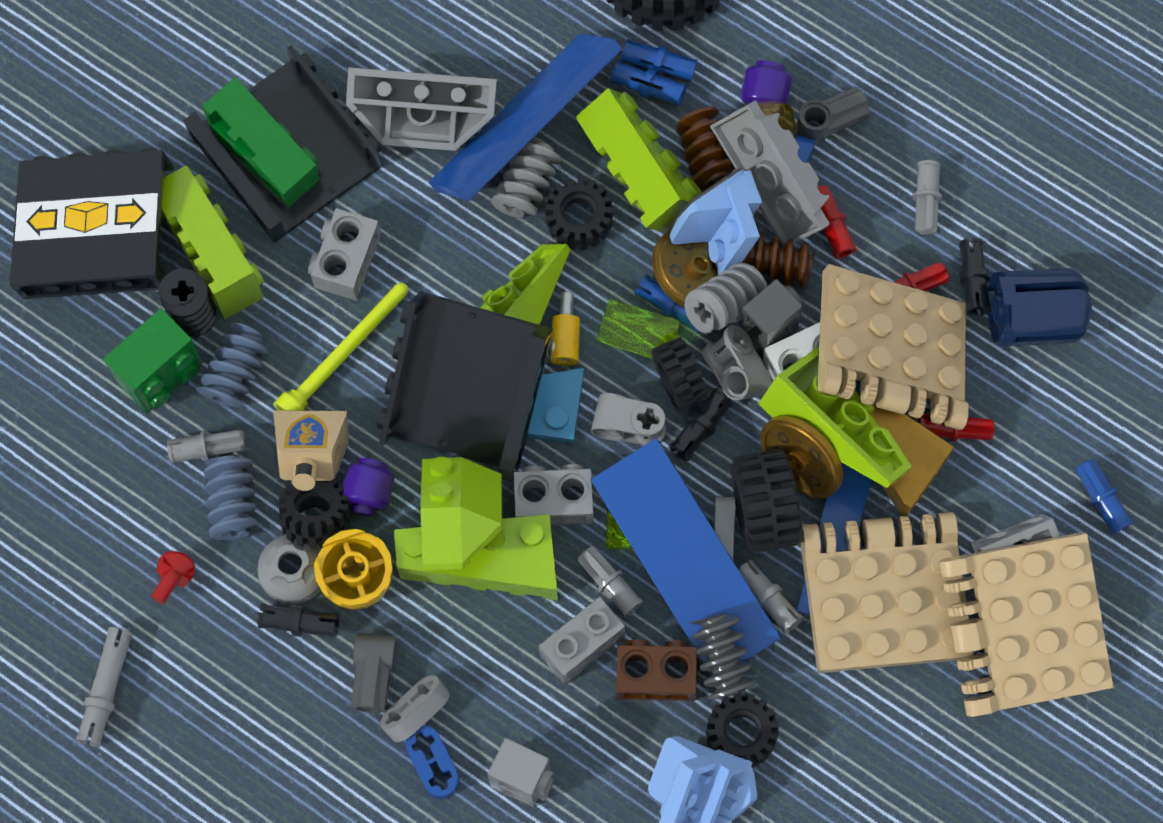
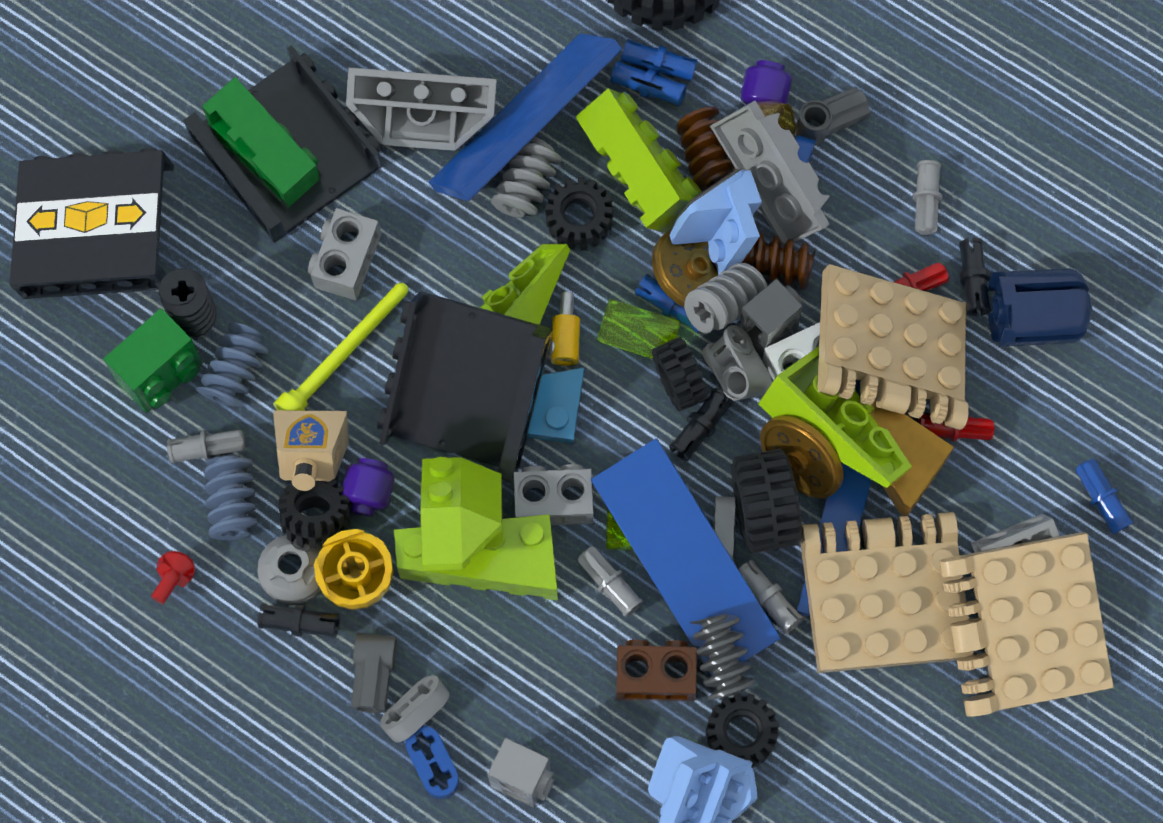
(102, 694): light grey pin -> none
(208, 243): lime wedge -> none
(582, 640): light grey brick -> none
(623, 420): light grey piece -> none
(836, 231): red axle -> none

